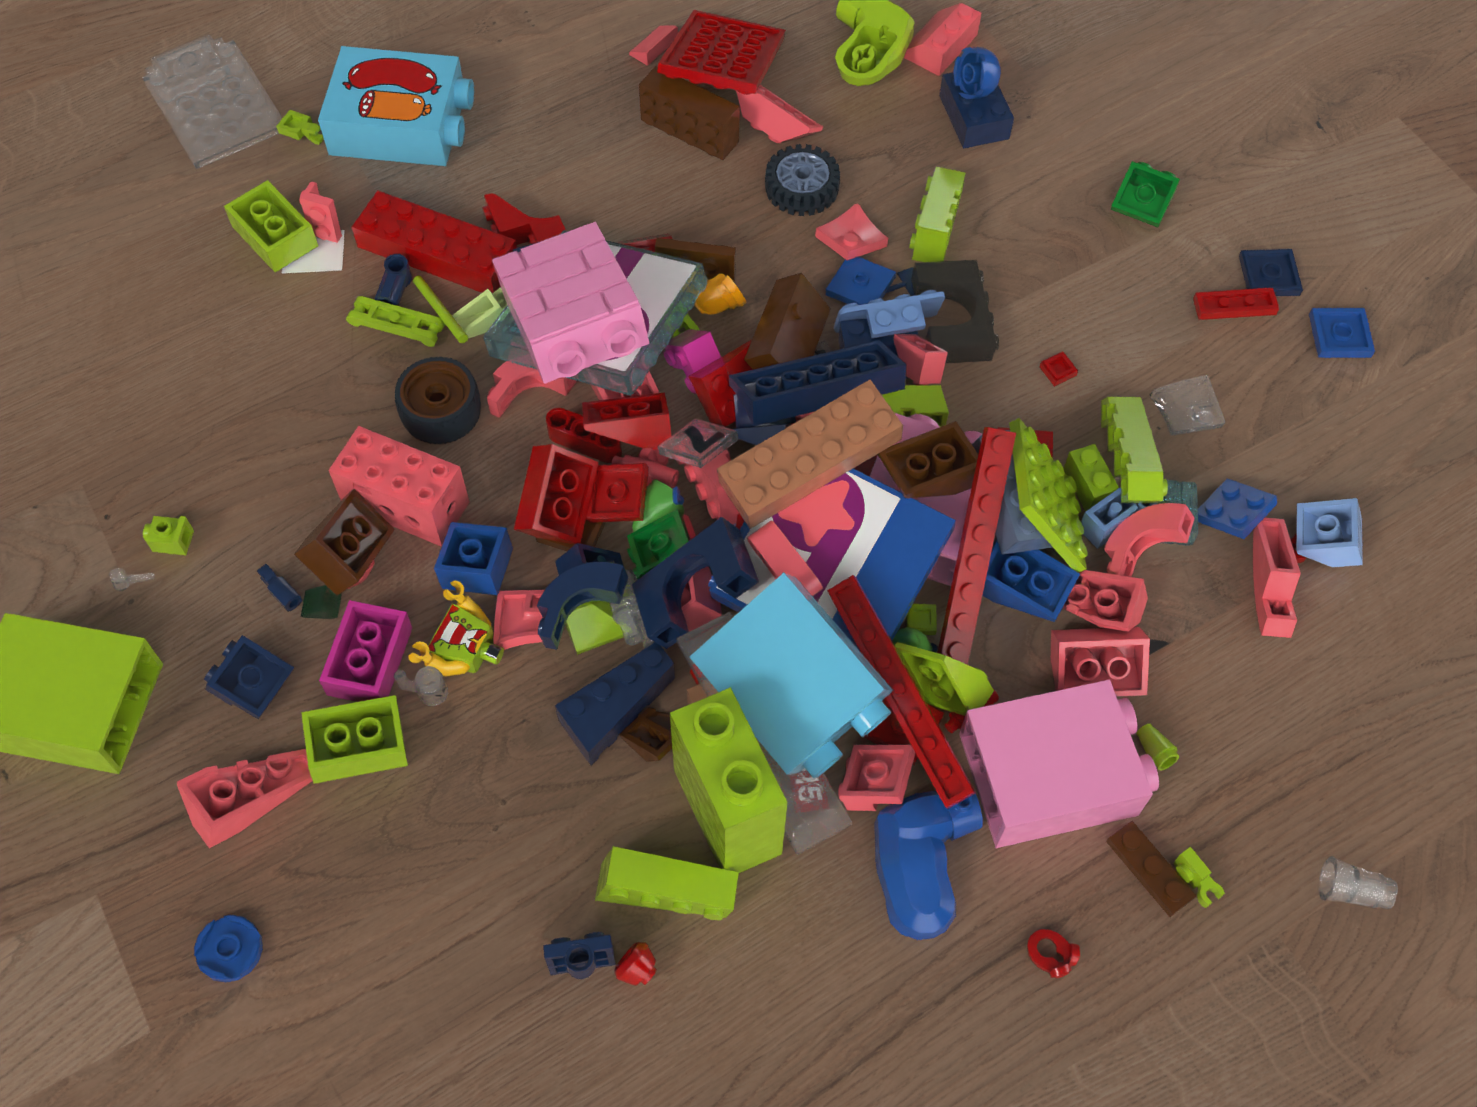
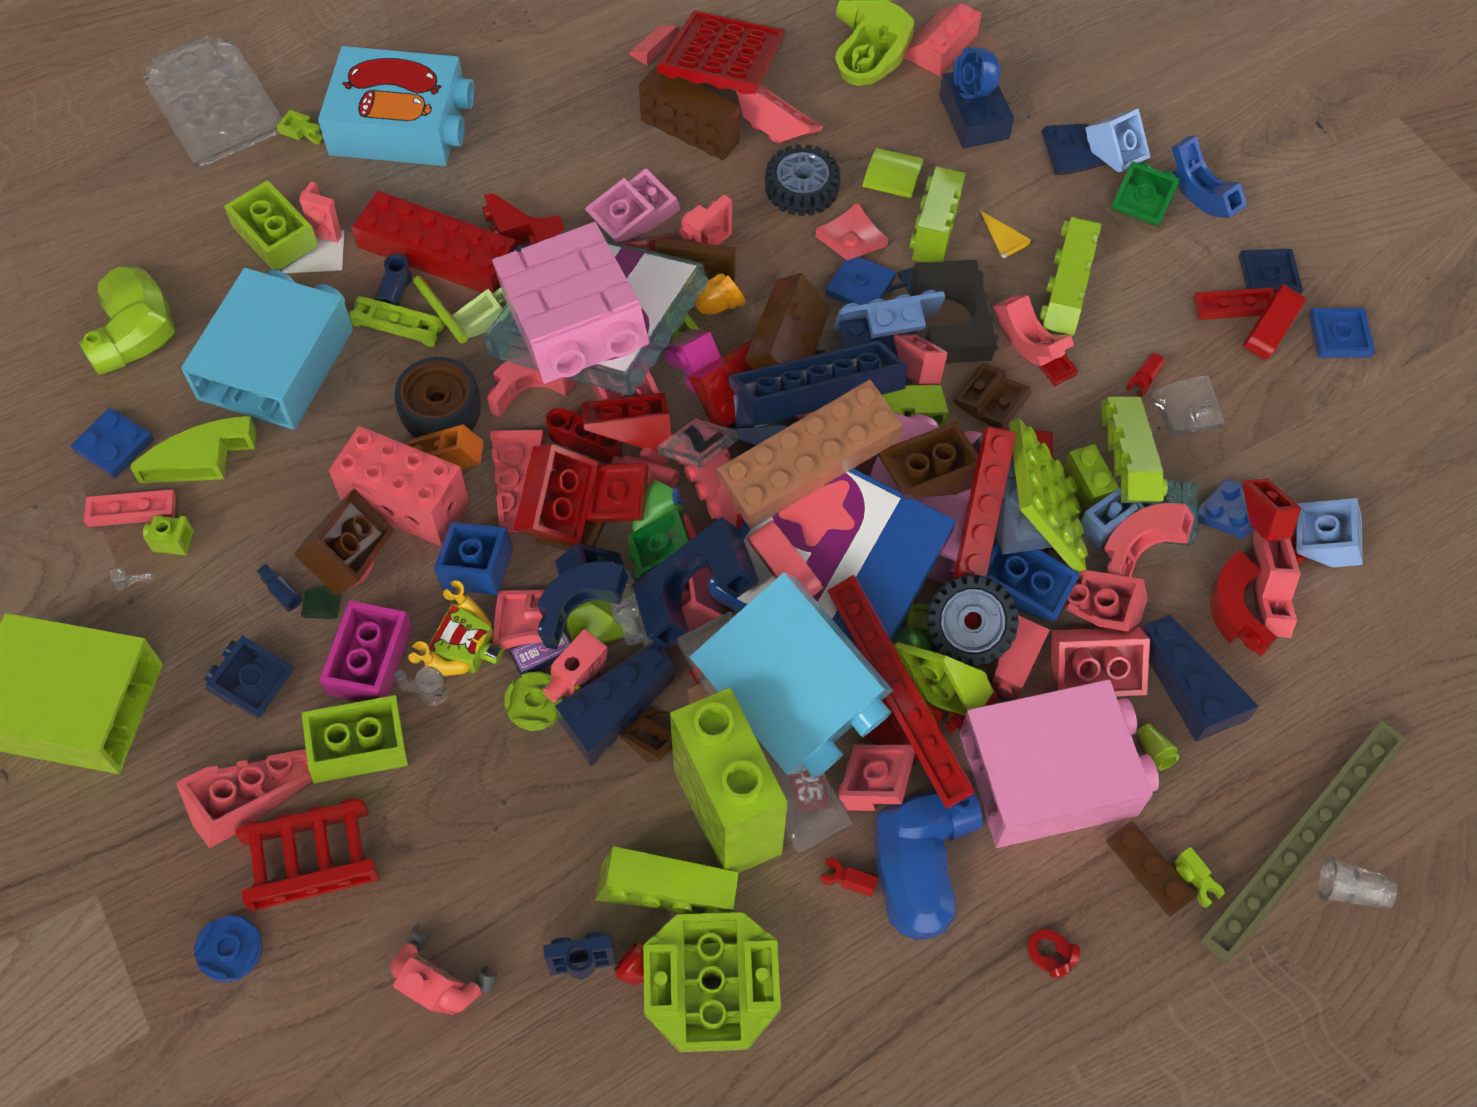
(112, 442): none -> blue plate
(129, 507): none -> coral plate
(137, 322): none -> lime piece
(196, 452): none -> lime slope
(269, 347): none -> medium azure brick
(327, 877): none -> red fence
(431, 983): none -> coral torso
(453, 445): none -> orange slope
(511, 460): none -> coral wing
(528, 704): none -> lime tile
(536, 656): none -> tile
(577, 666): none -> coral torso
(633, 207): none -> bright pink slope
(706, 946): none -> lime piece
(708, 224): none -> coral plate
(850, 878): none -> red bar
(893, 172): none -> lime slope
(968, 595): none -> wheel
(992, 396): none -> reddish brown slope
(1006, 239): none -> yellow sticker
(1016, 664): none -> coral arch
(1027, 333): none -> coral arch
(1069, 149): none -> dark blue plate
(1071, 276): none -> lime brick
(1119, 140): none -> light blue slope
(1147, 373): none -> red bar
(1195, 682): none -> dark blue wedge
(1201, 186): none -> blue arch
(1229, 607): none -> red arch
(1270, 509): none -> red slope
(1274, 322): none -> red beam
(1302, 842): none -> olive plate

